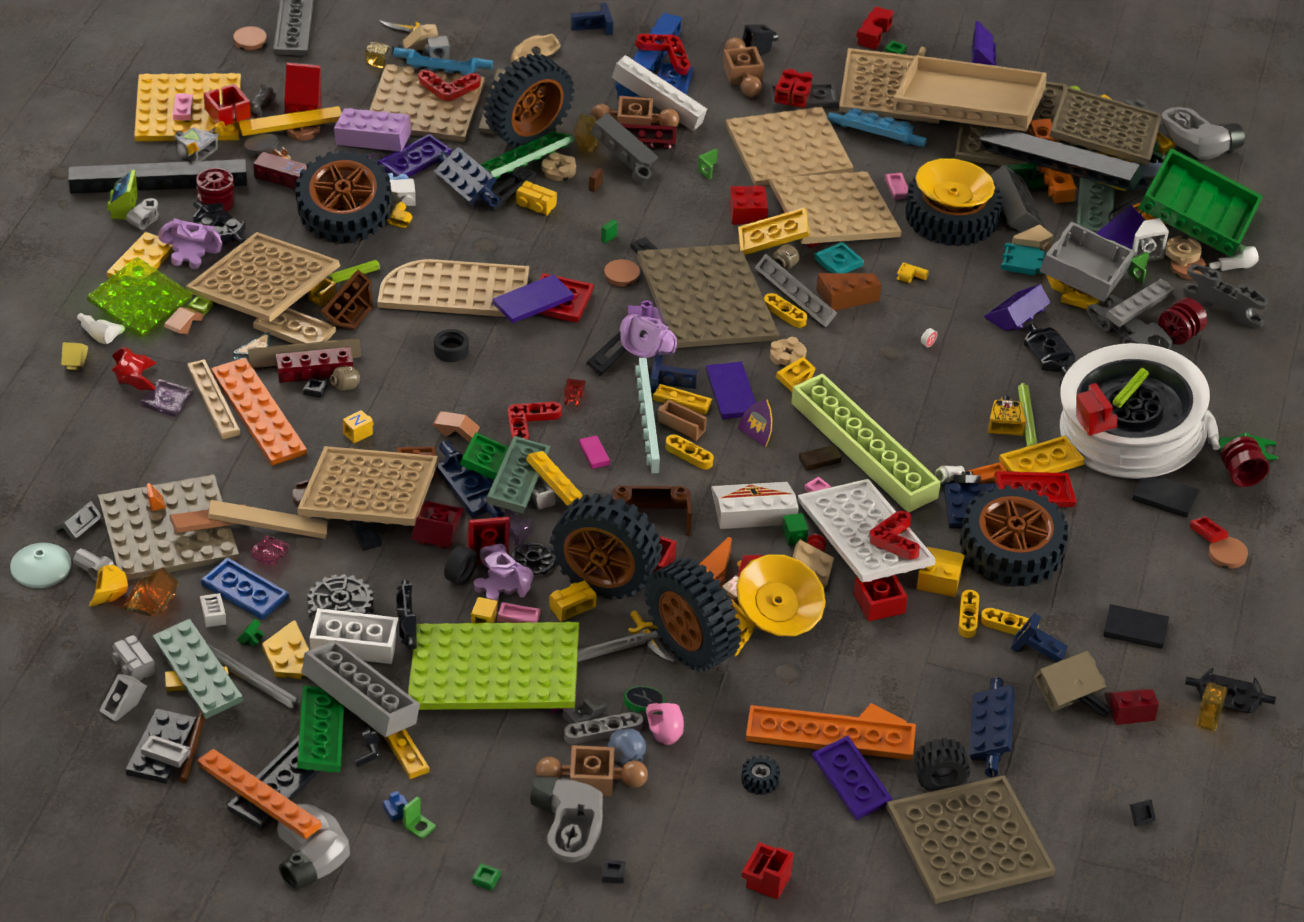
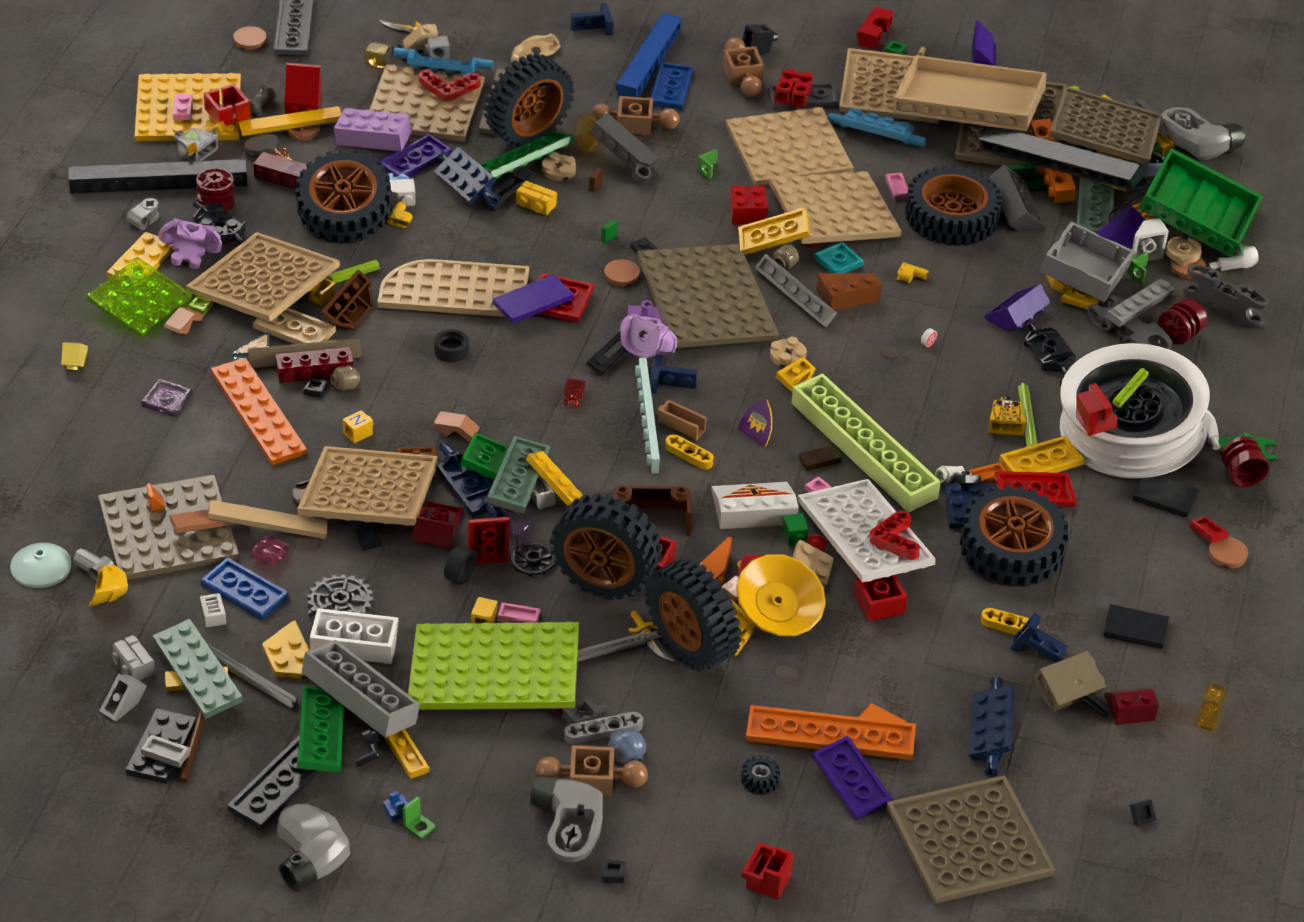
(79, 520): panel -> none
(100, 330): white animal -> none
(123, 196): lime slope -> none
(130, 367): red helmet -> none
(152, 593): clear orange slope -> none
(213, 399): tan tile -> none
(250, 633): green tile -> none
(259, 794): orange plate -> none
(406, 621): black plate -> none
(486, 877): green tile -> none
(504, 574): lavender piece -> none
(552, 412): red beam -> none
(572, 600): yellow brick -> none
(594, 452): dark pink tile -> none
(640, 697): black tile -> none
(647, 42): red beam -> none
(653, 135): dark red brick -> none
(664, 95): white brick -> none
(665, 727): bright pink piece -> none
(689, 400): yellow tile -> none
(730, 389): dark purple tile -> none
(794, 316): yellow beam -> none
(941, 764): black tyre -> none
(944, 575): yellow slope -> none
(955, 183): yellow dish -> none
(965, 607): yellow beam -> none
(1022, 259): teal plate -> none
(1035, 237): tan slope -> none
(1246, 694): black plate -> none

